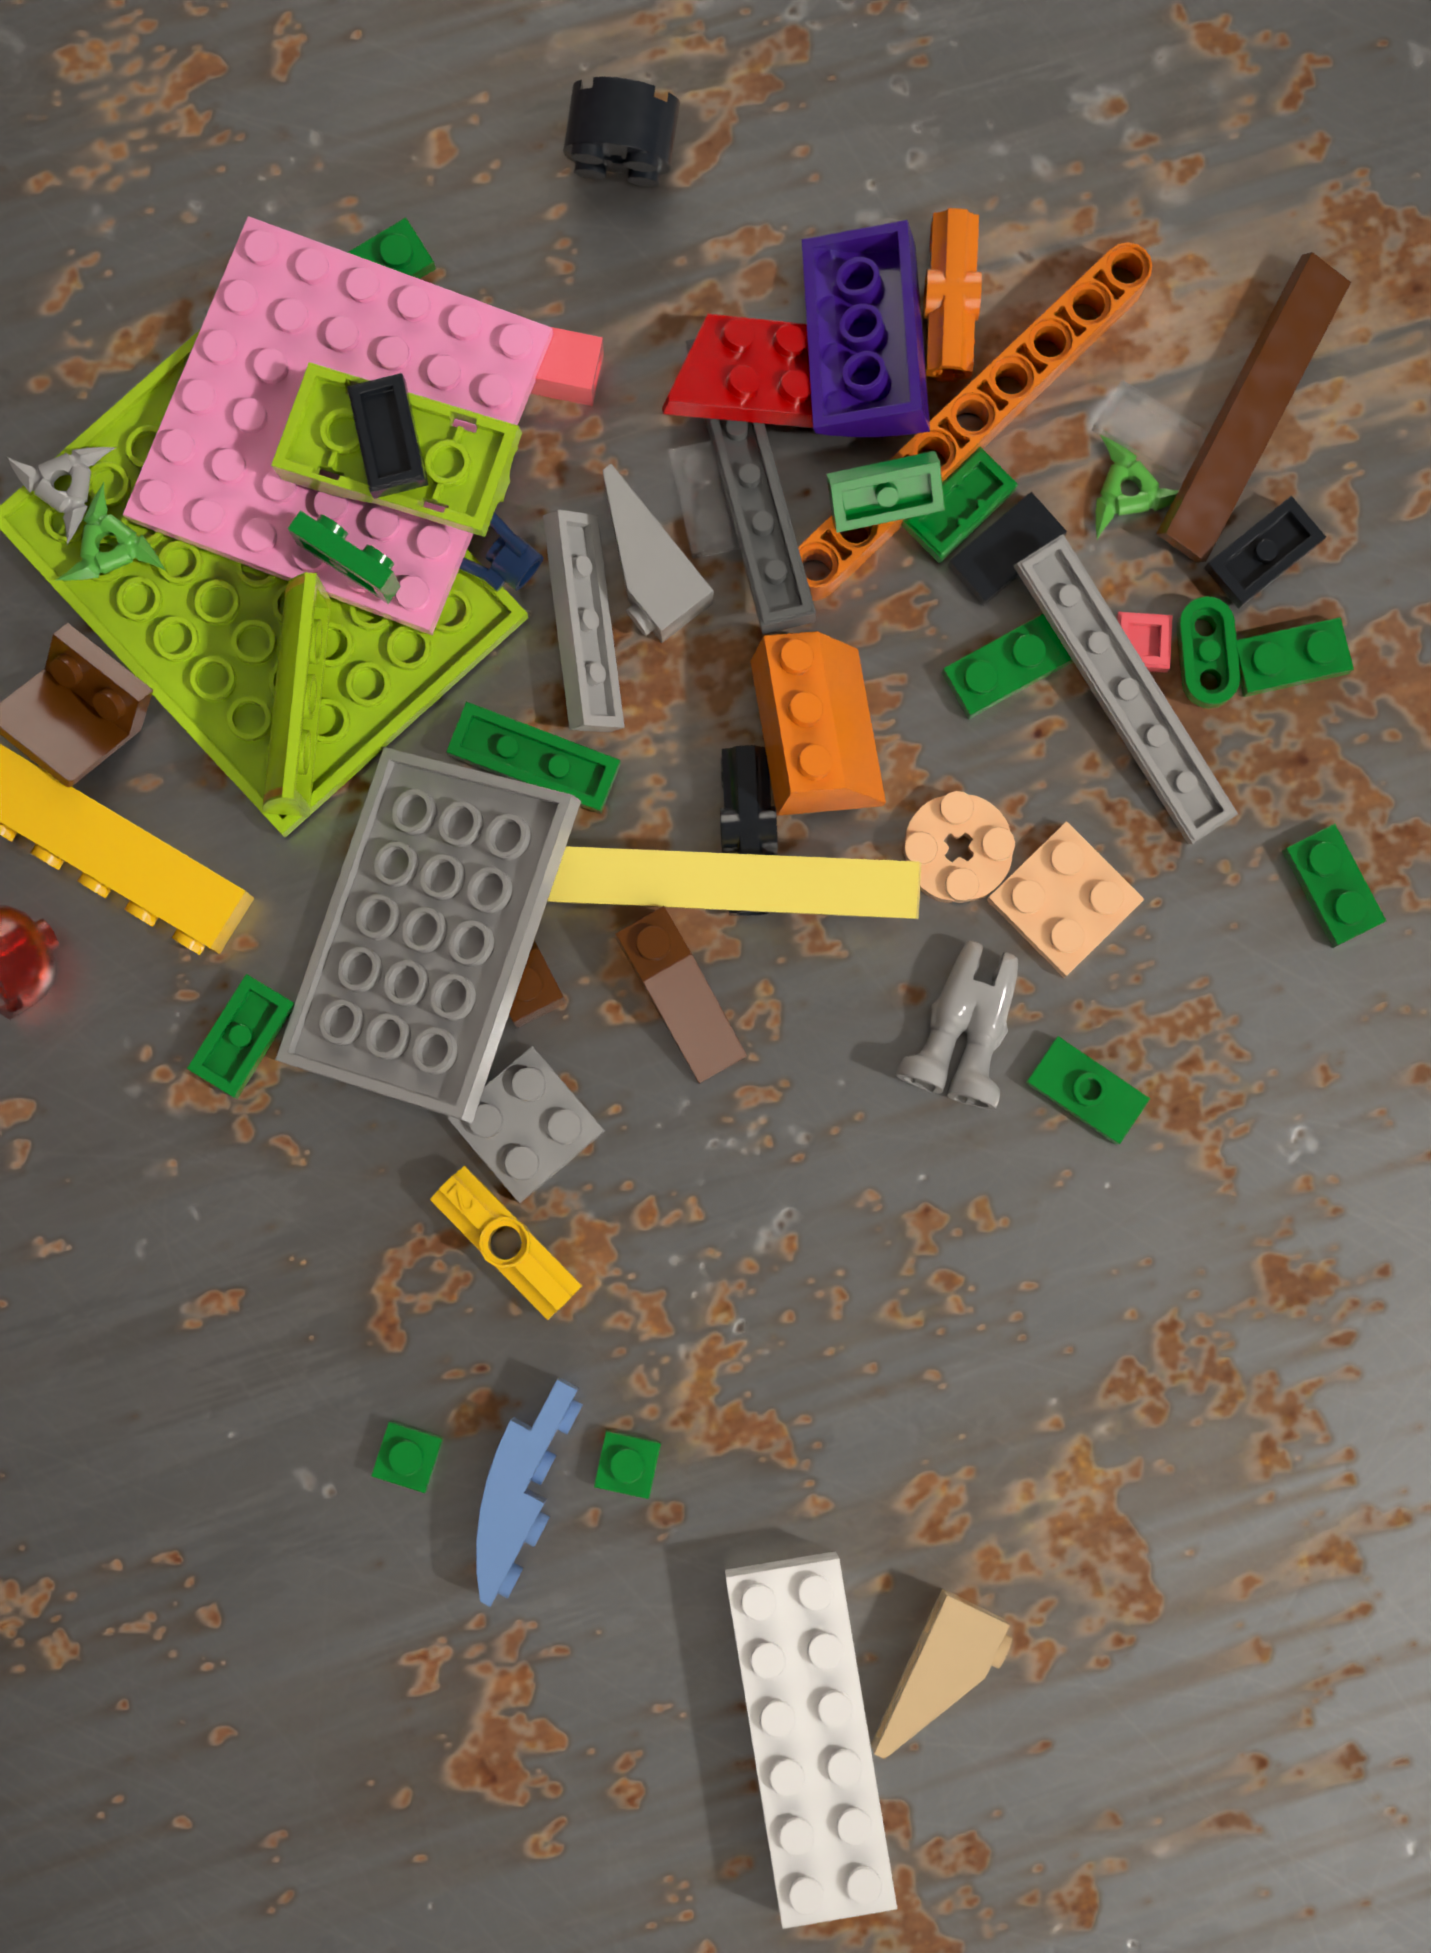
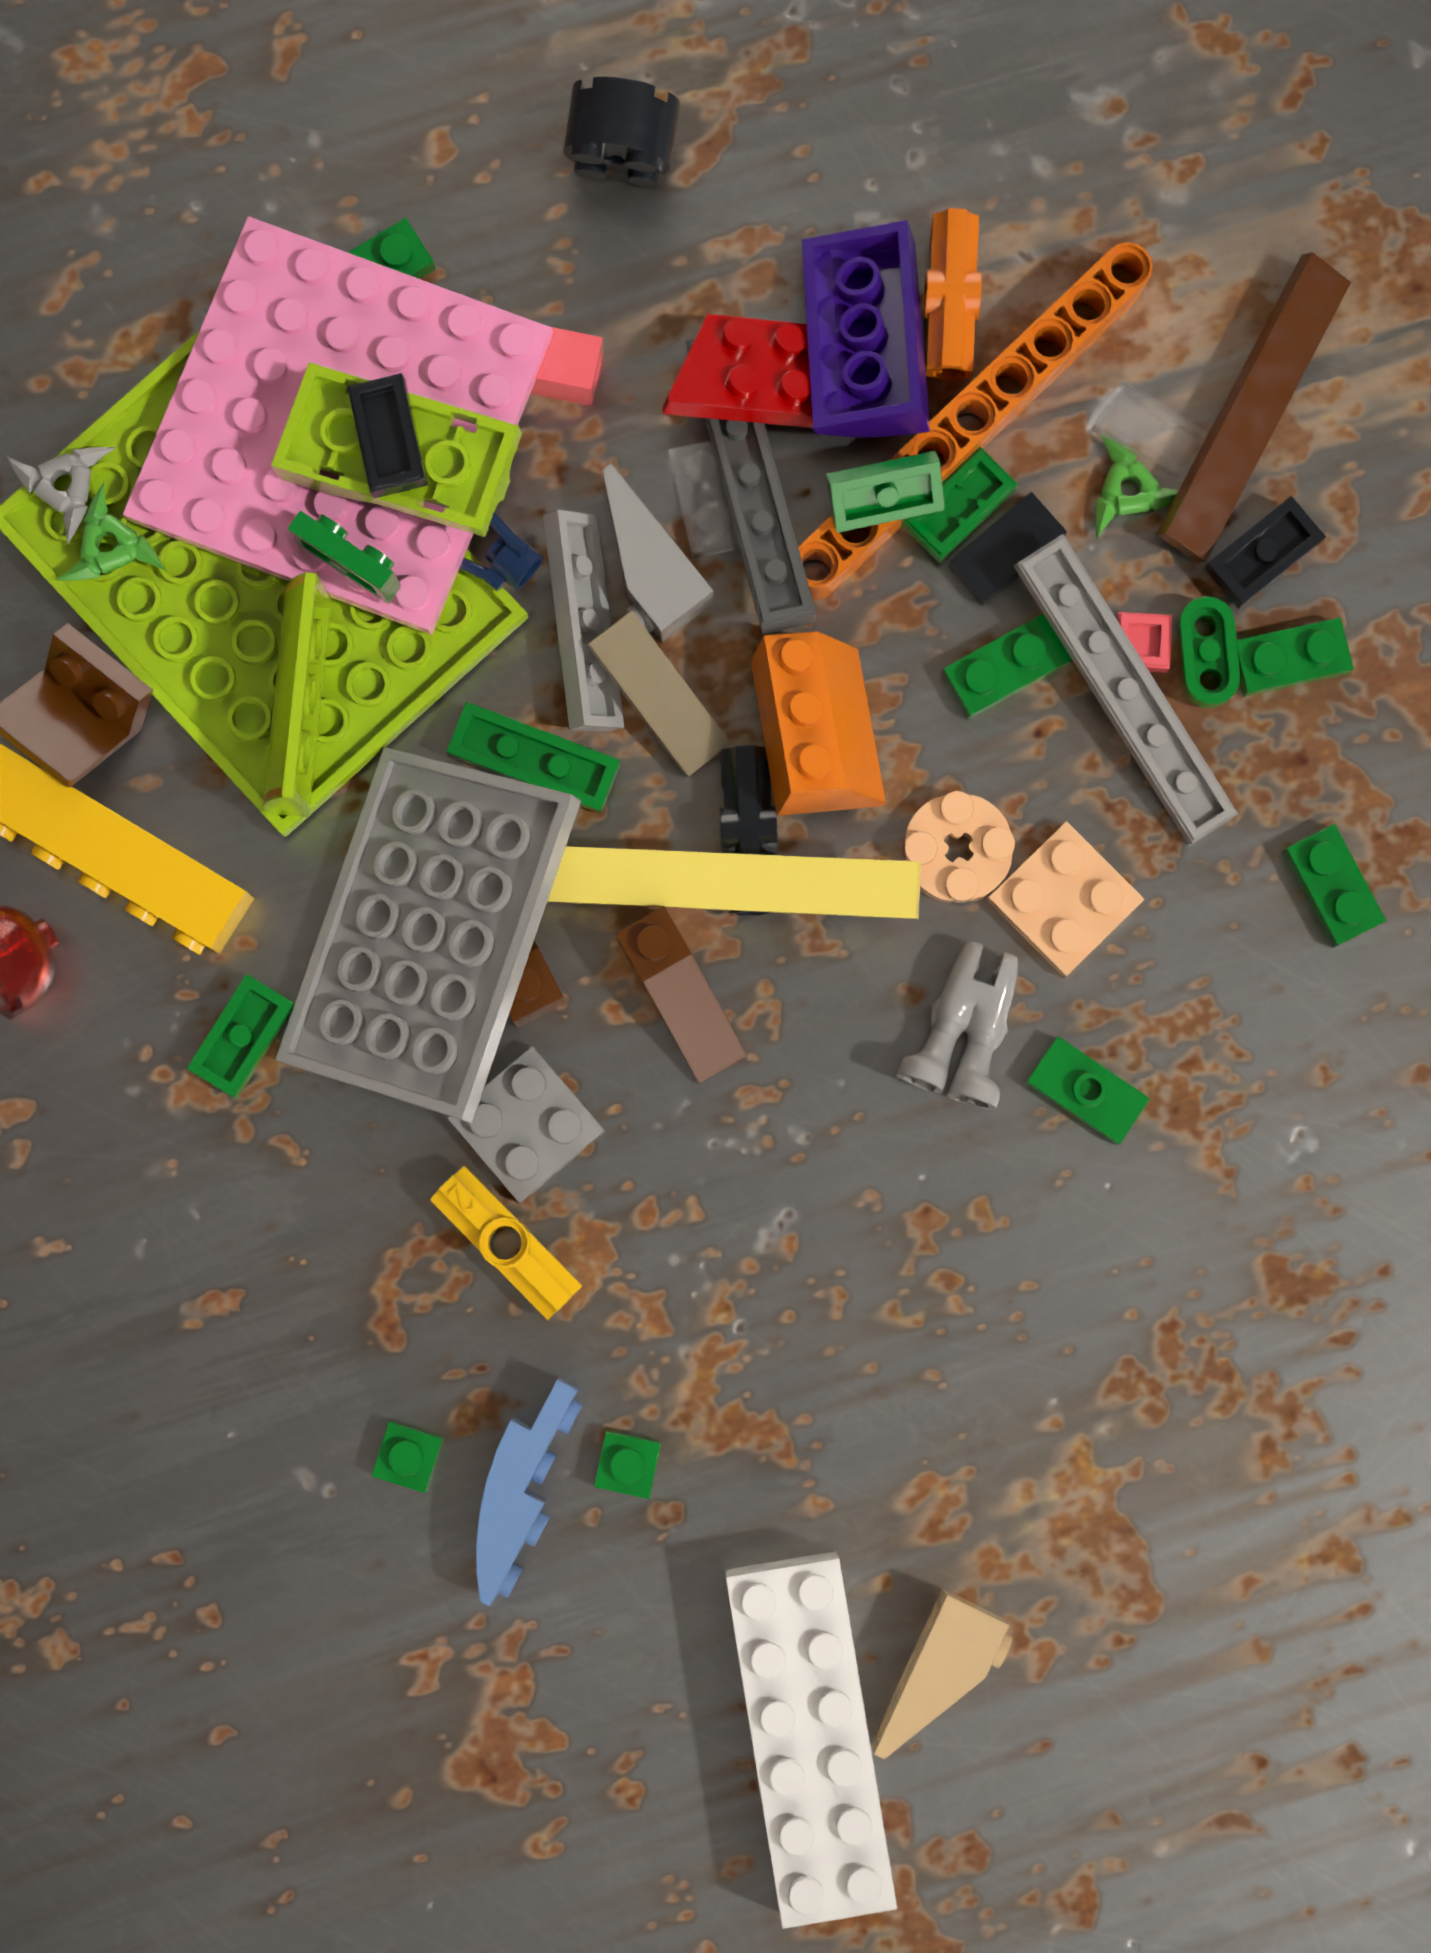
(658, 694): none -> dark tan tile

